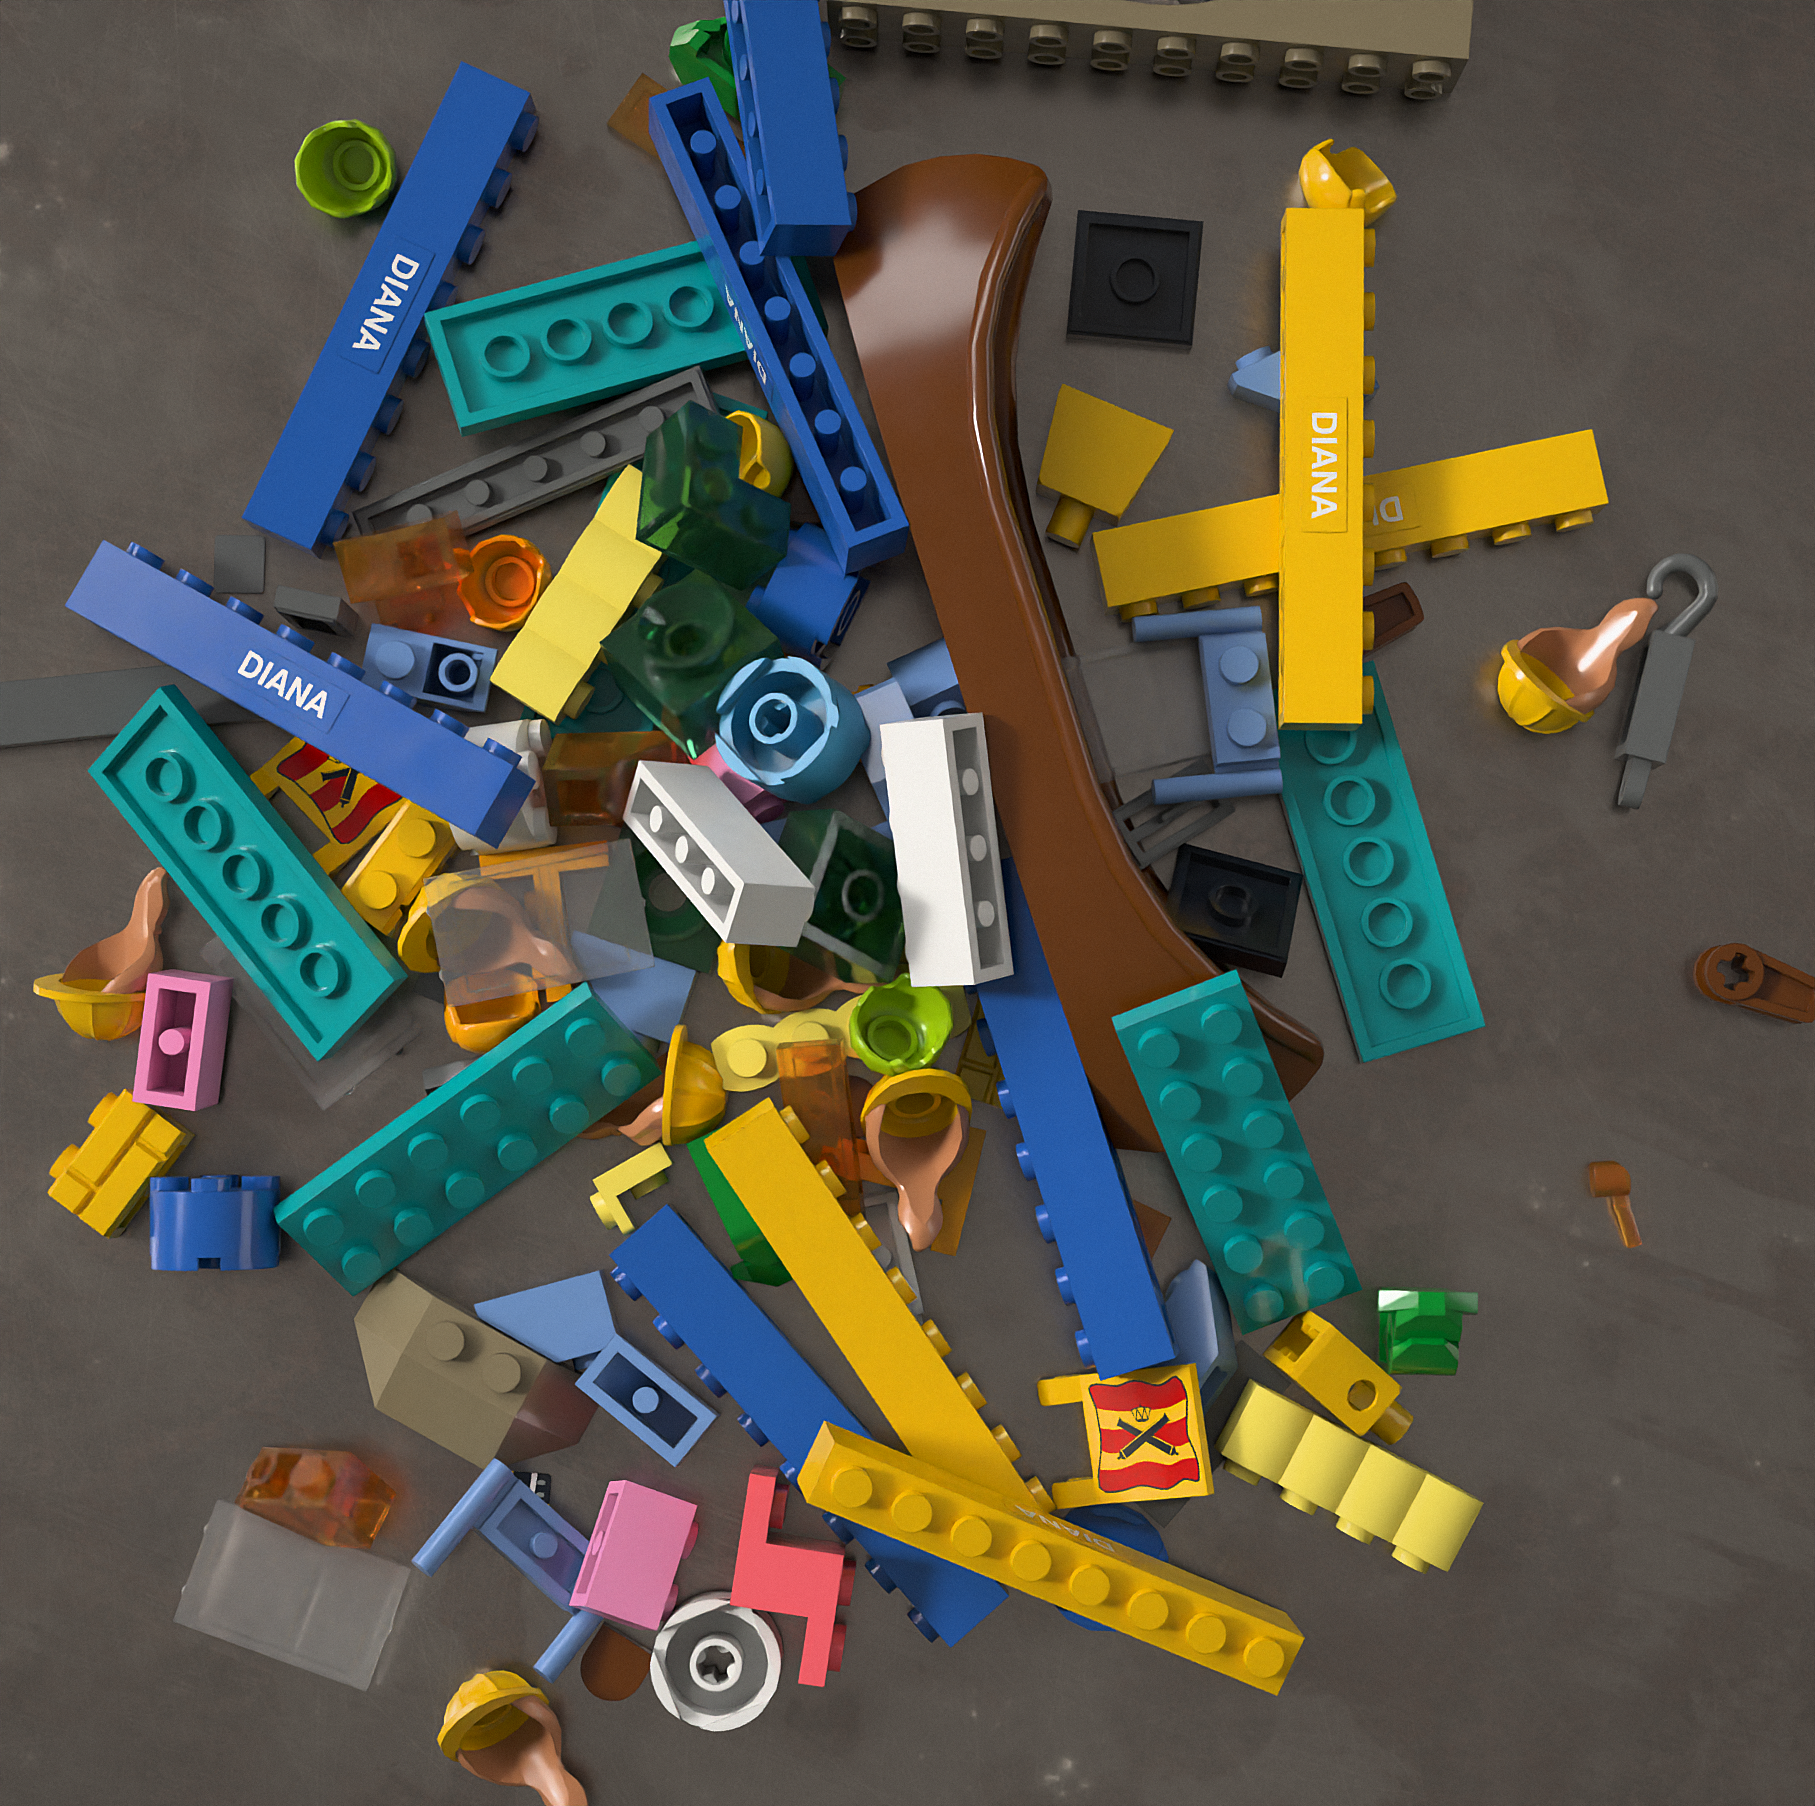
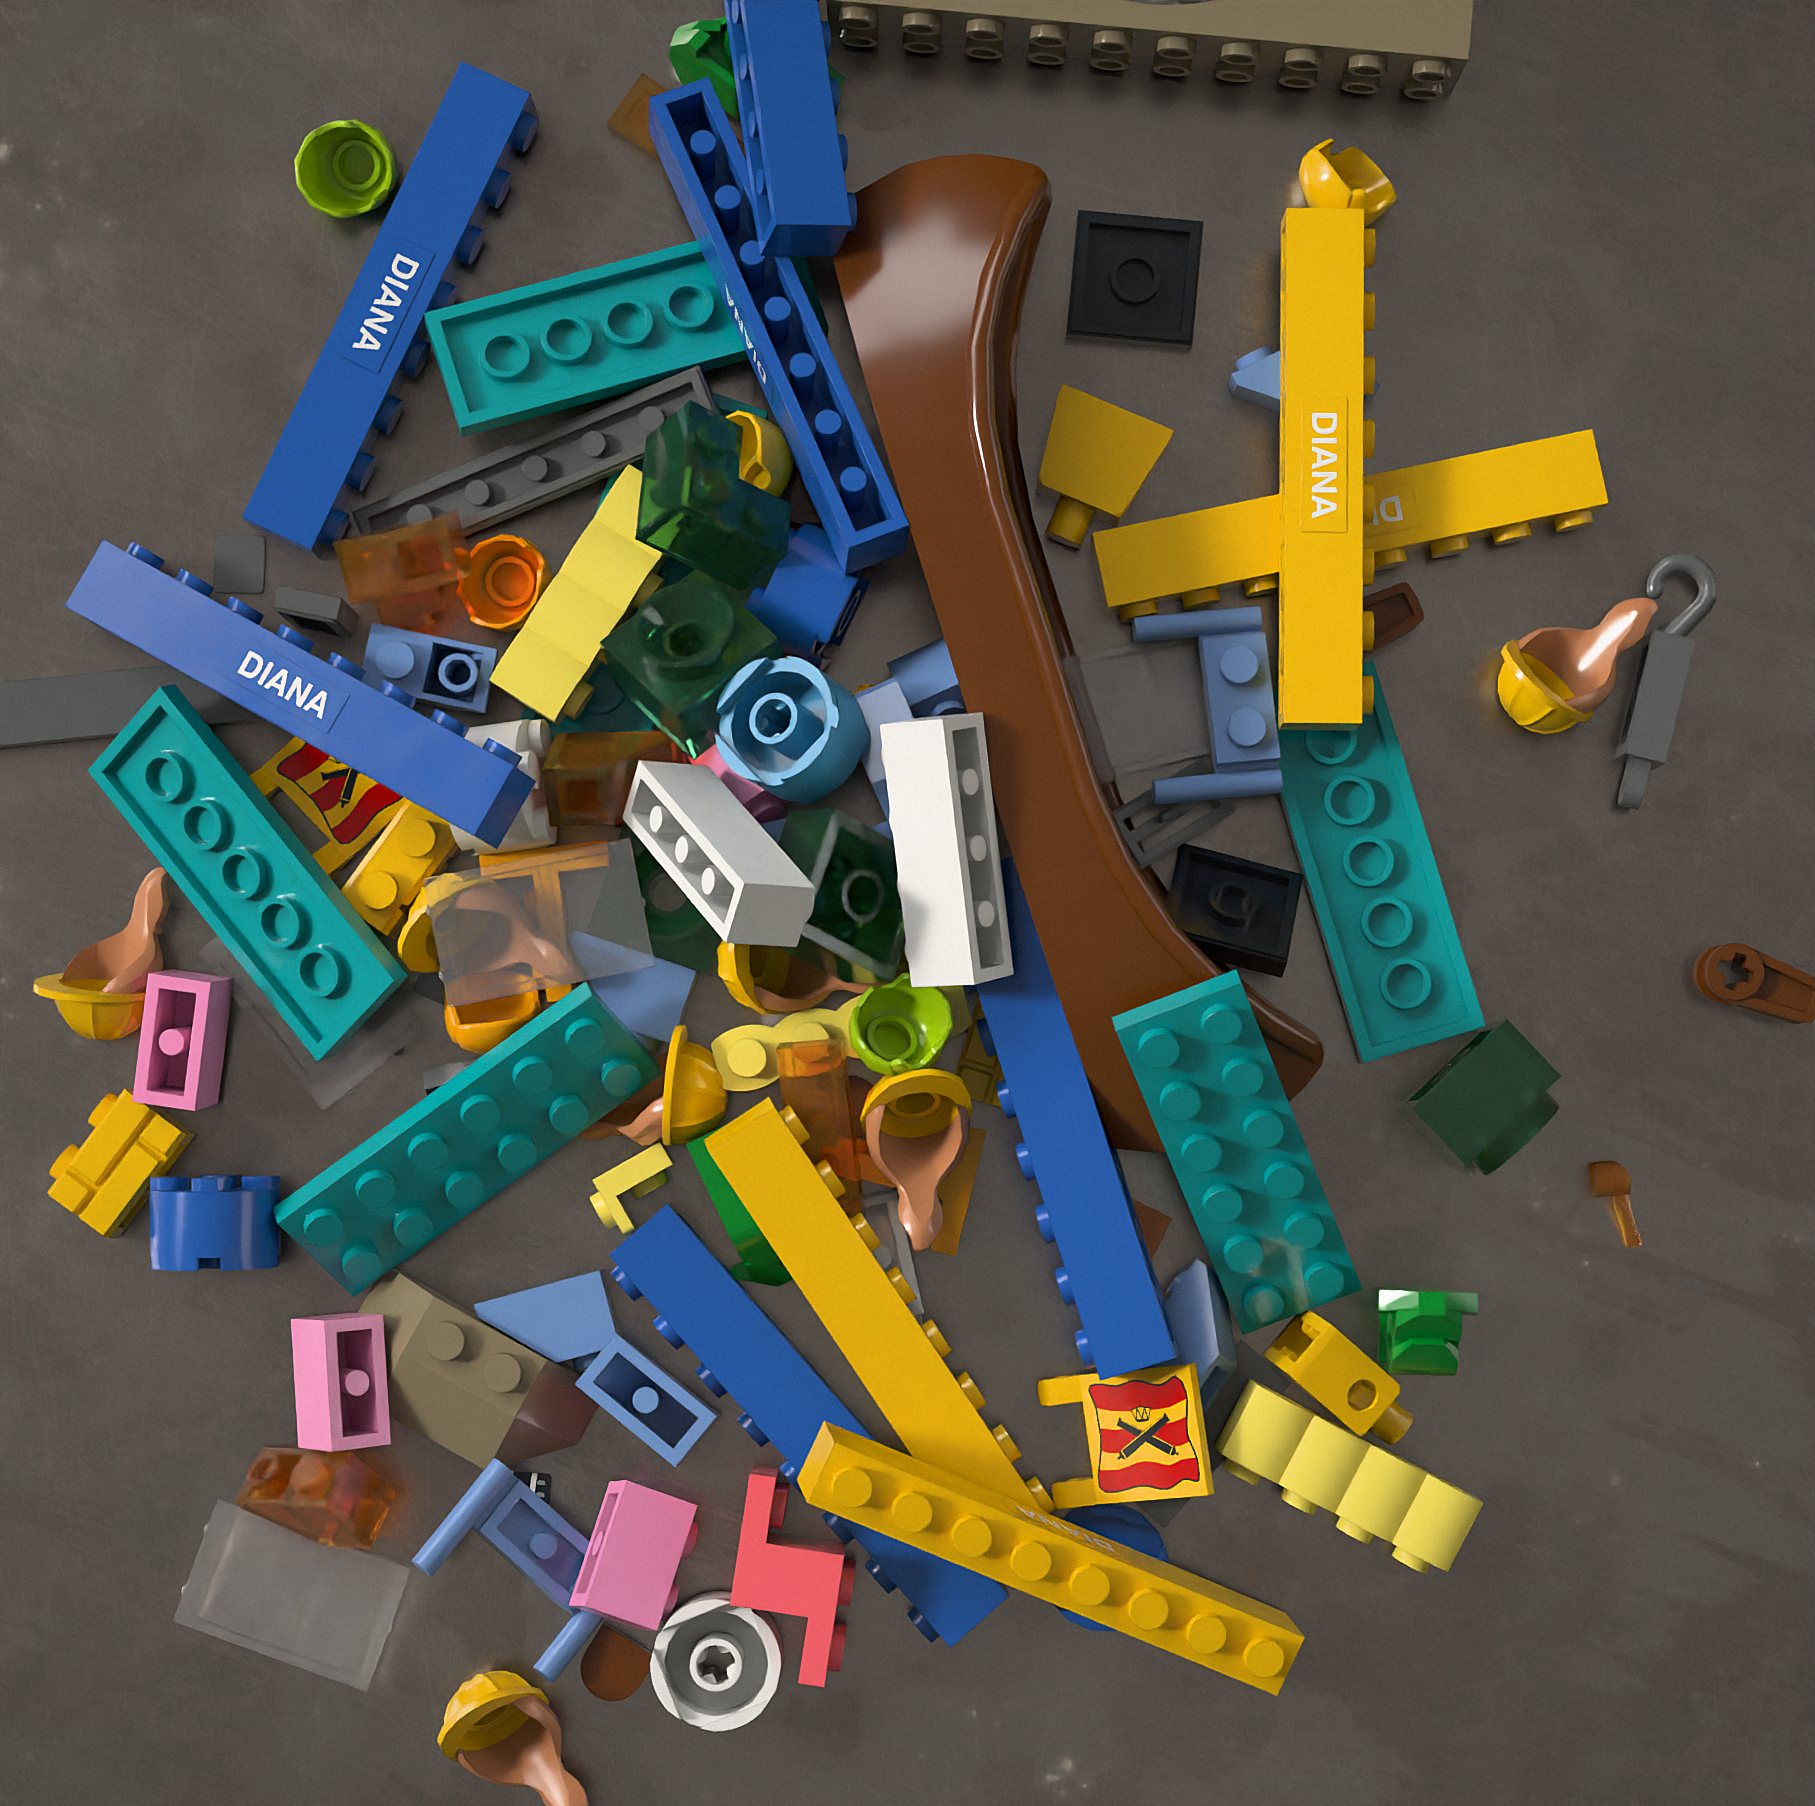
(340, 1381): none -> bright pink brick
(1485, 1100): none -> clear green piece

